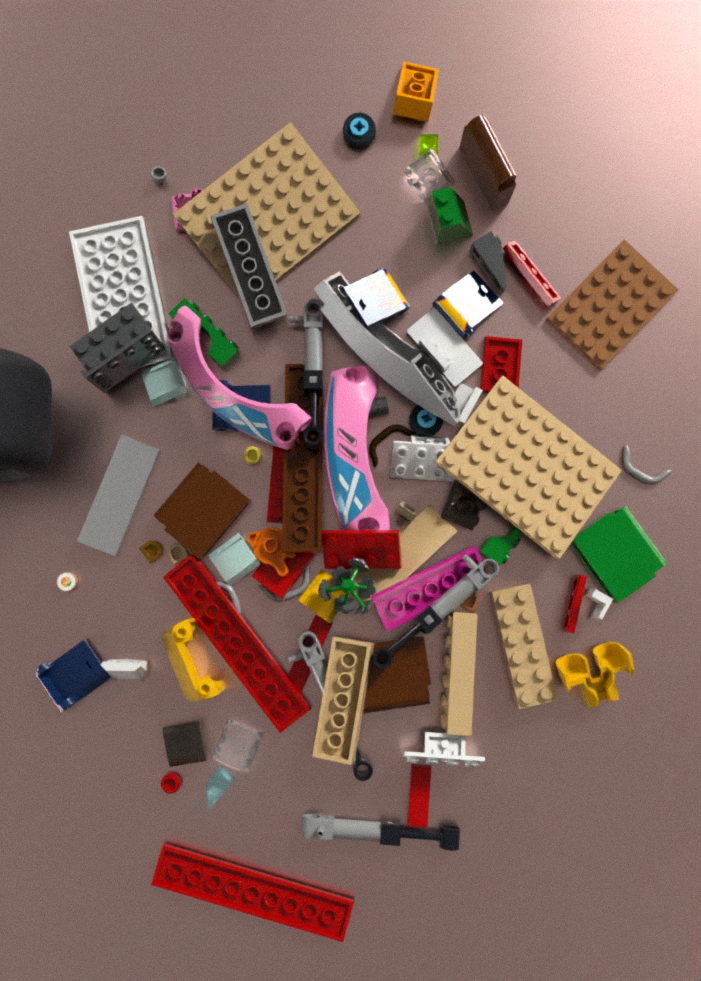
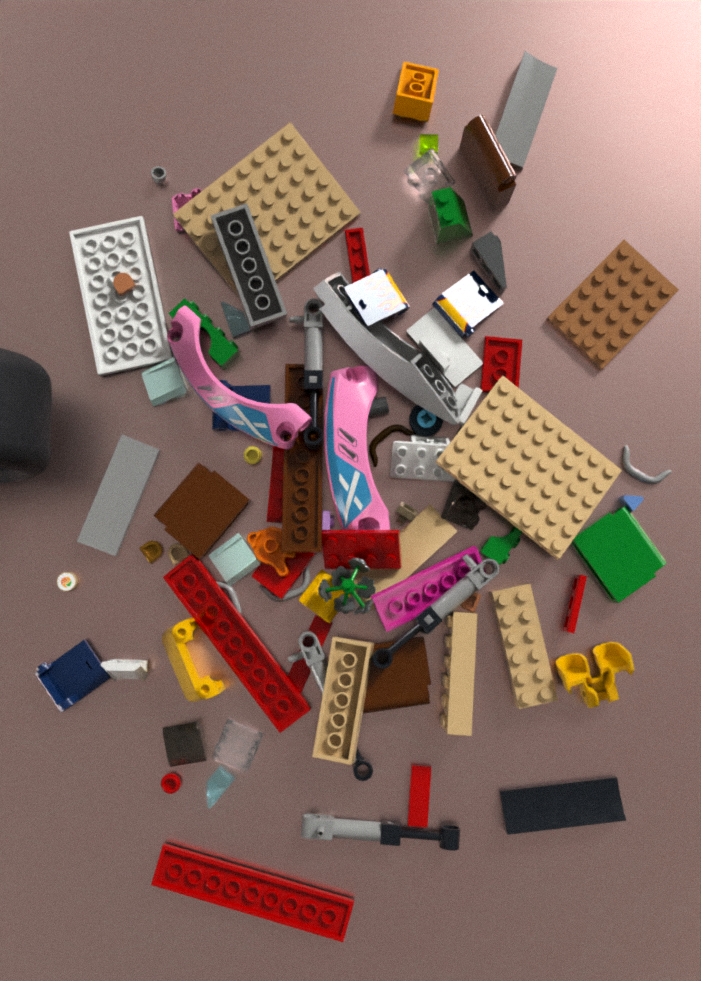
(116, 348): dark grey bracket -> none
(123, 283): none -> nougat tile
(235, 319): none -> clear light blue slope
(327, 520): none -> lavender plate
(357, 254): none -> red tile
(359, 137): black wheel -> none
(443, 748): white bracket -> none
(524, 108): none -> light grey arch
(531, 273): plate -> none
(561, 805): none -> black arch
(601, 602): white panel -> none
(631, 502): none -> medium blue slope

